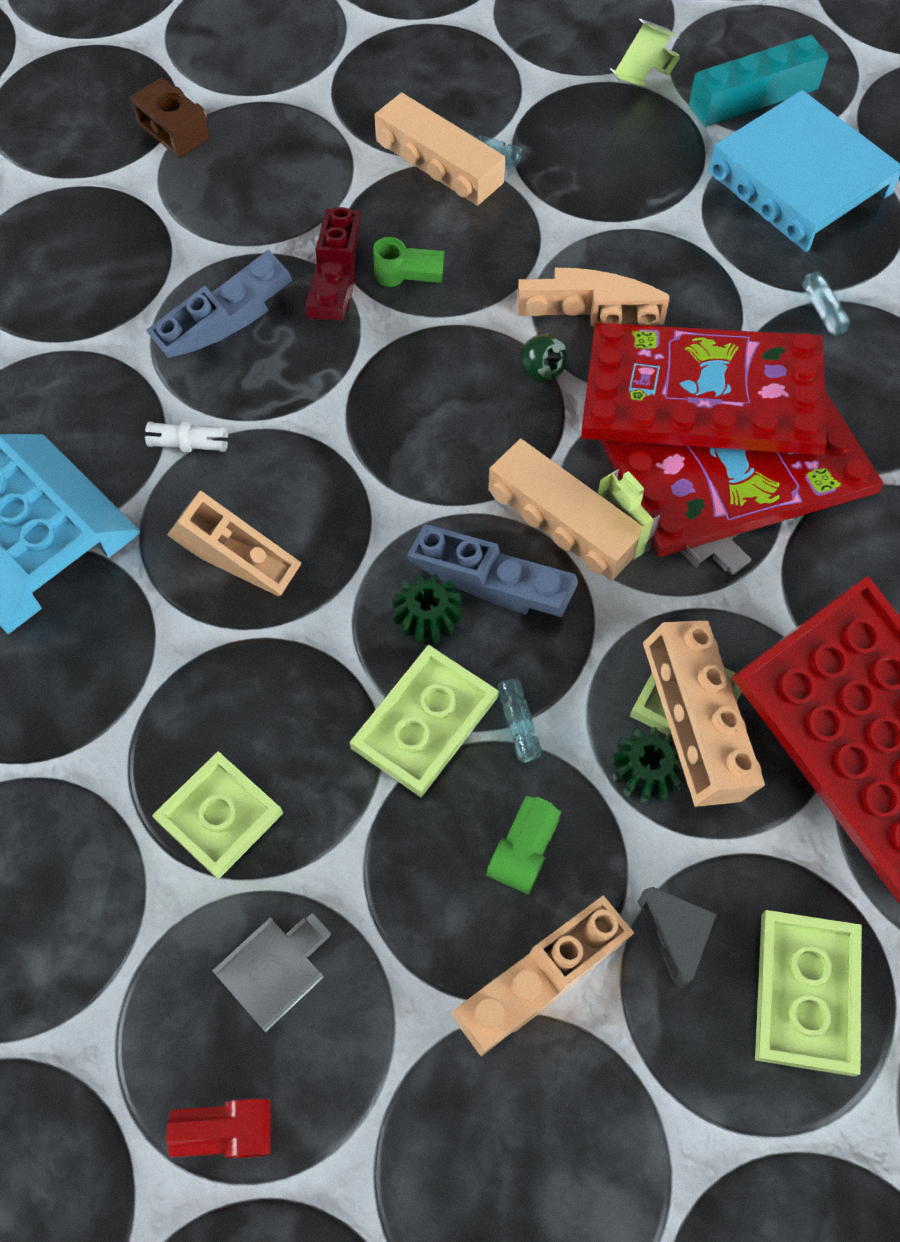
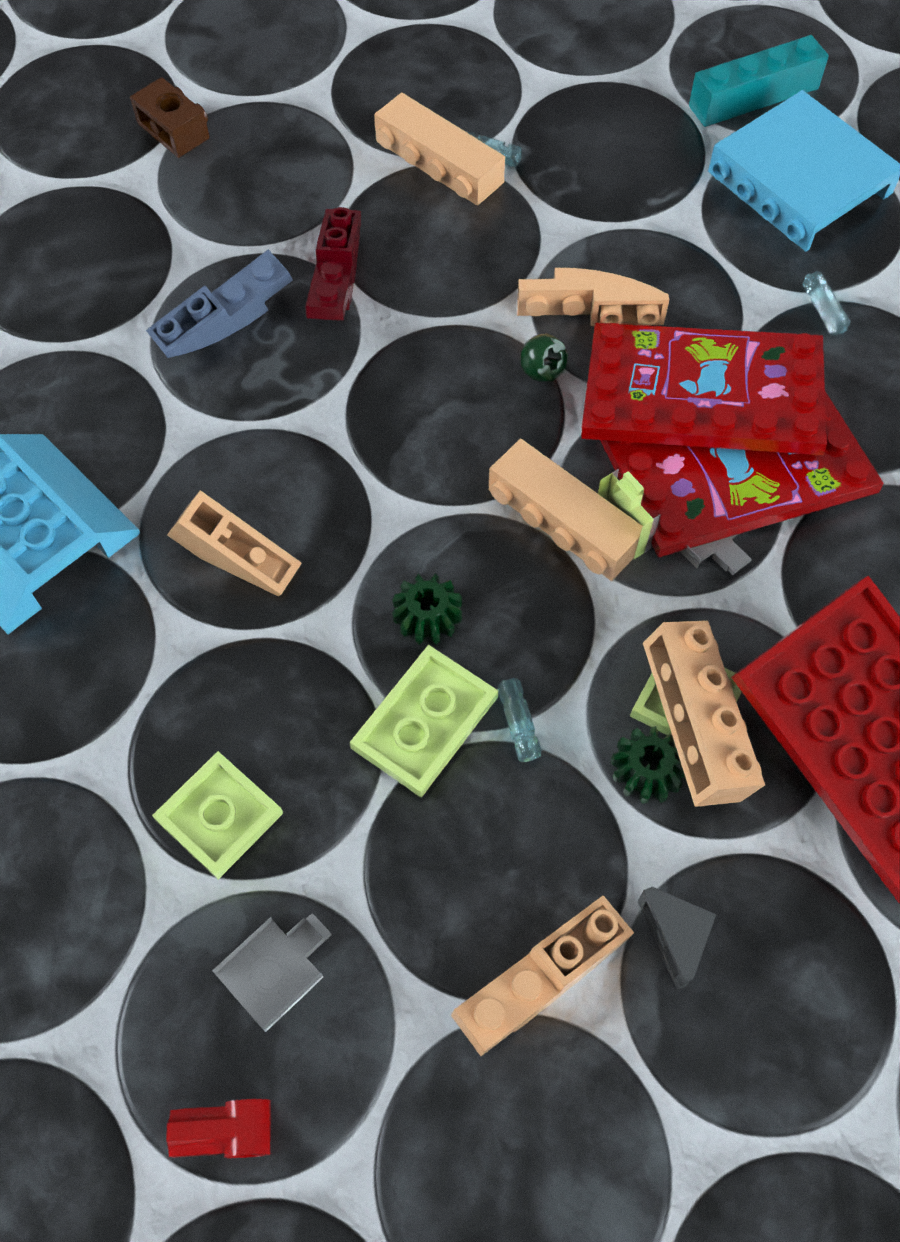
(186, 436): white pin -> none
(397, 263): bright green piece -> none
(486, 573): sand blue slope -> none
(520, 855): bright green piece -> none
(647, 52): yellowish green piece -> none
(809, 993): yellowish green plate -> none

